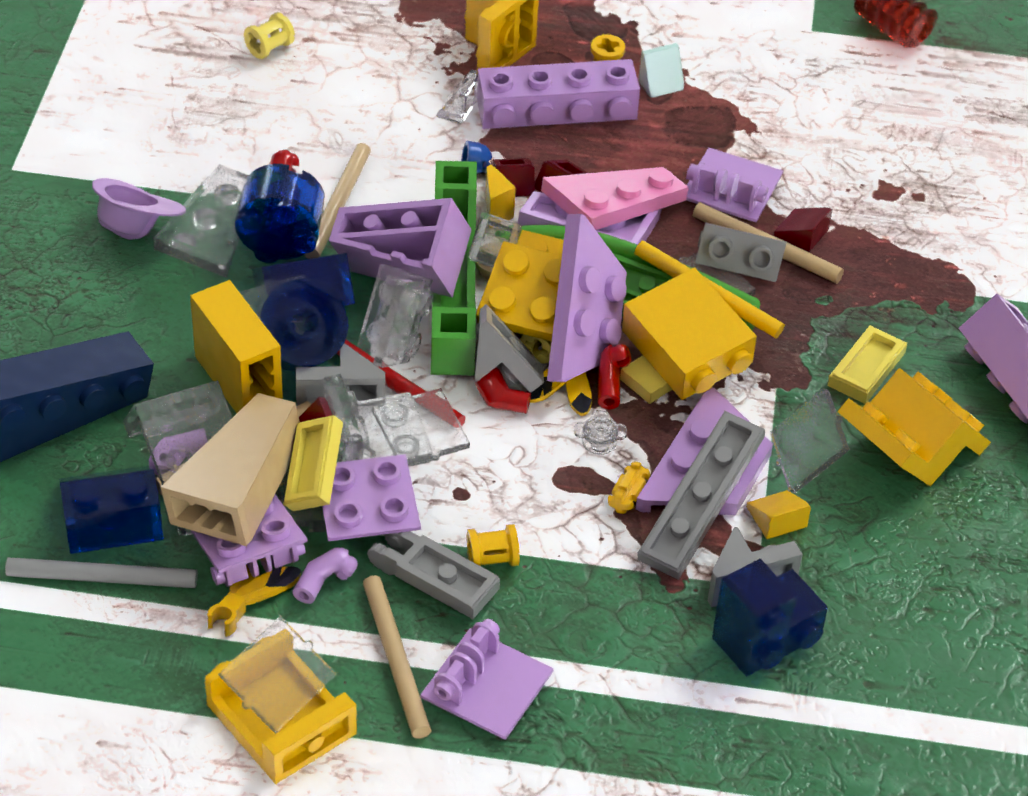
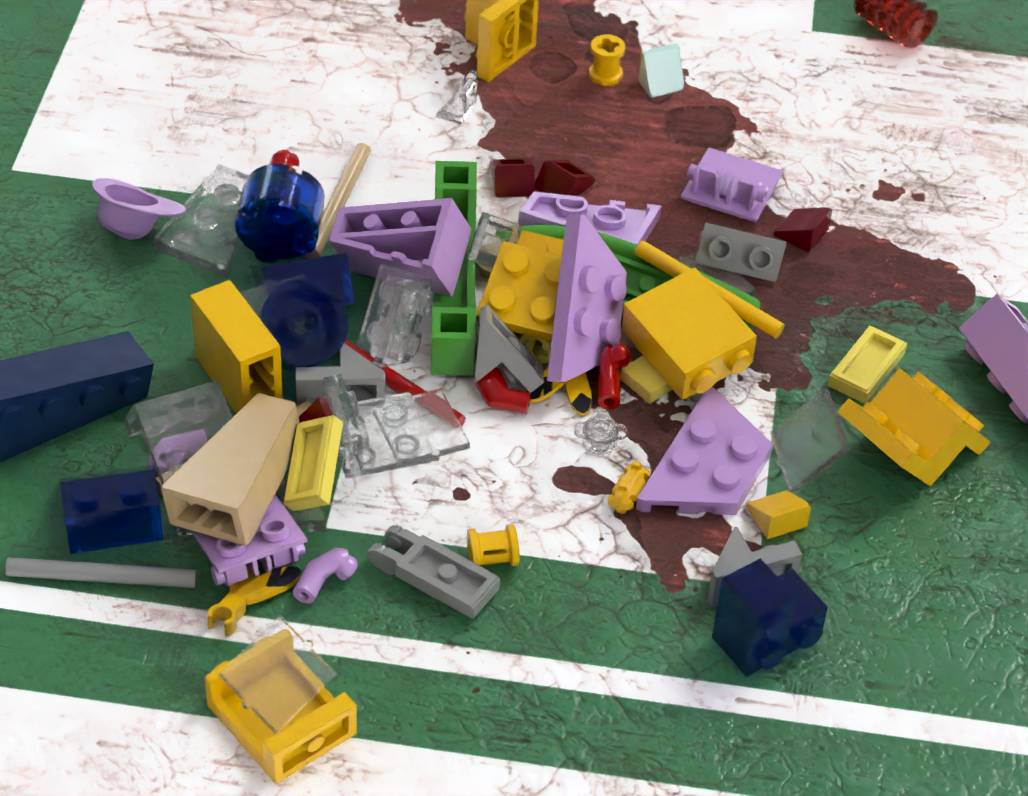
(261, 32): light yellow bush -> none
(371, 499): lavender hinge -> none
(397, 657): tan bar -> none
(477, 153): blue hinge -> none
(487, 681): lavender hinge -> none
(499, 194): yellow slope -> none
(557, 93): lavender brick -> none
(615, 195): bright pink wing -> none
(701, 495): light grey tile -> none
(792, 253): tan bar -> none

